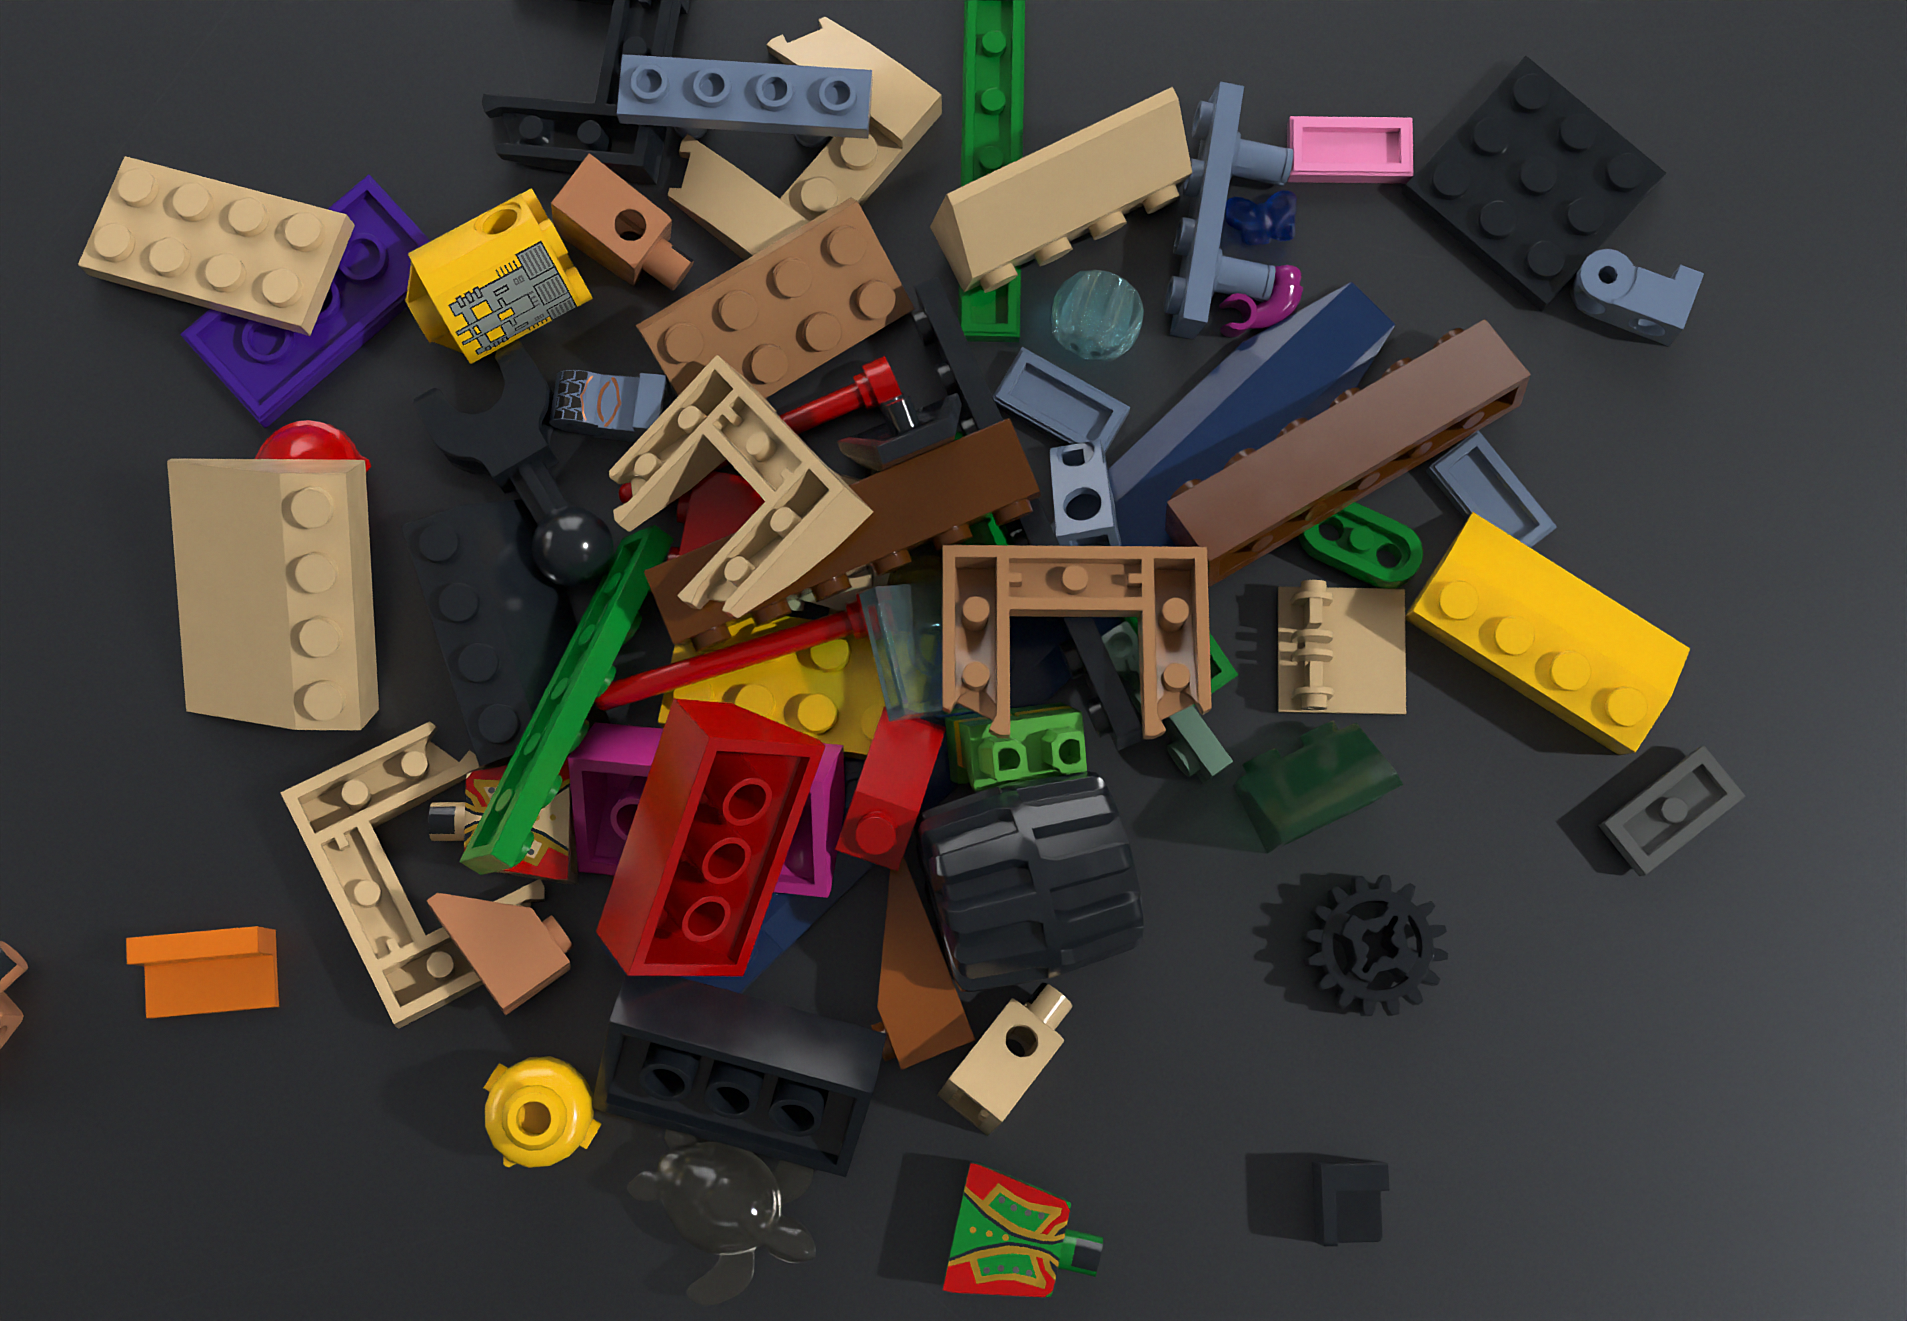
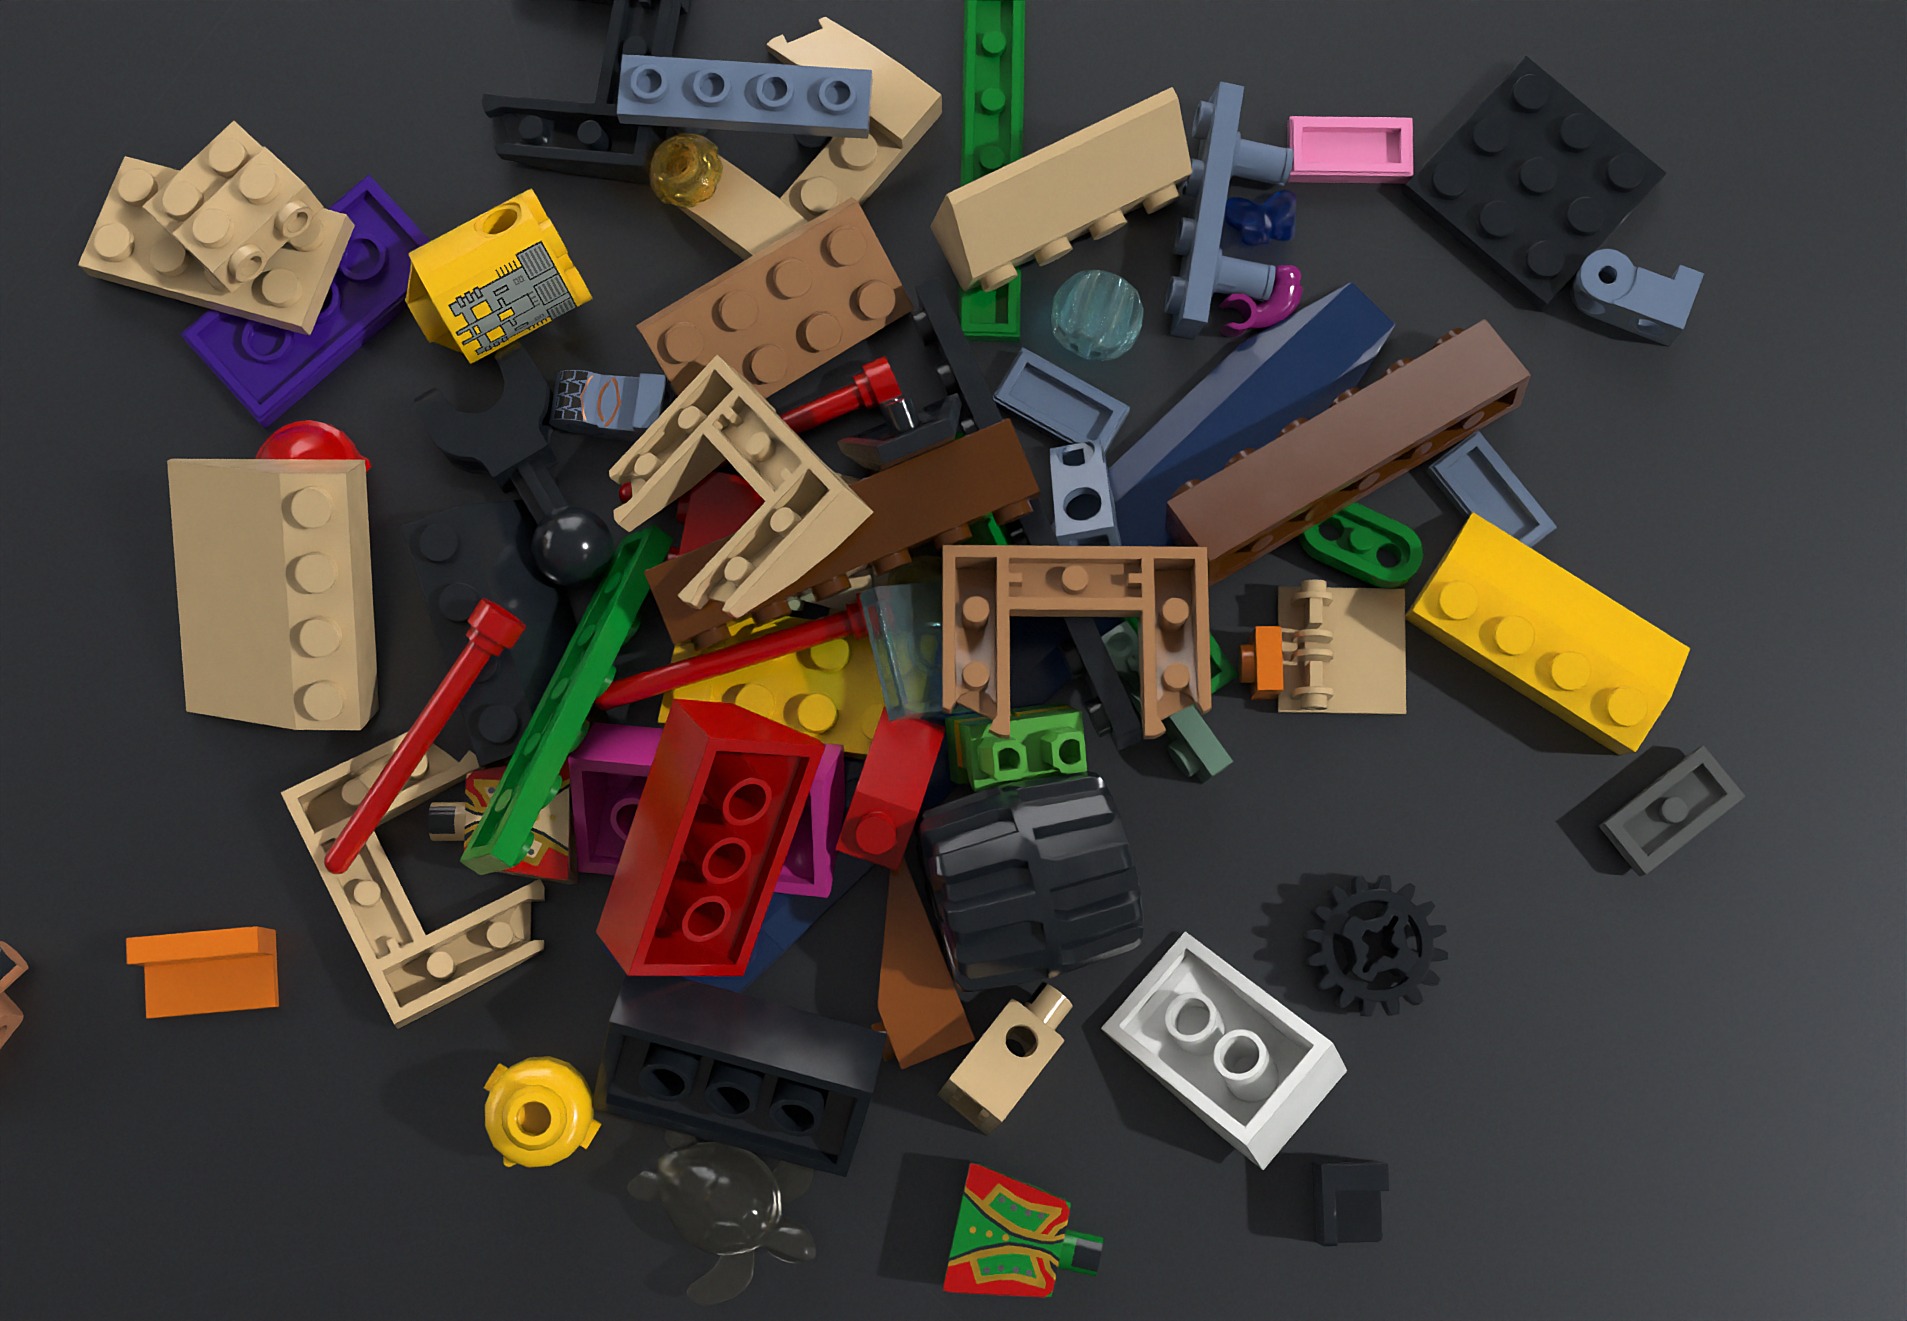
(234, 206): none -> tan plate
(489, 634): none -> red piece
(505, 945): nougat slope -> none
(601, 208): nougat torso -> none
(697, 181): none -> clear yellow plate
(1226, 1049): none -> white slope
(1262, 663): none -> orange plate
(1314, 785): clear green slope -> none

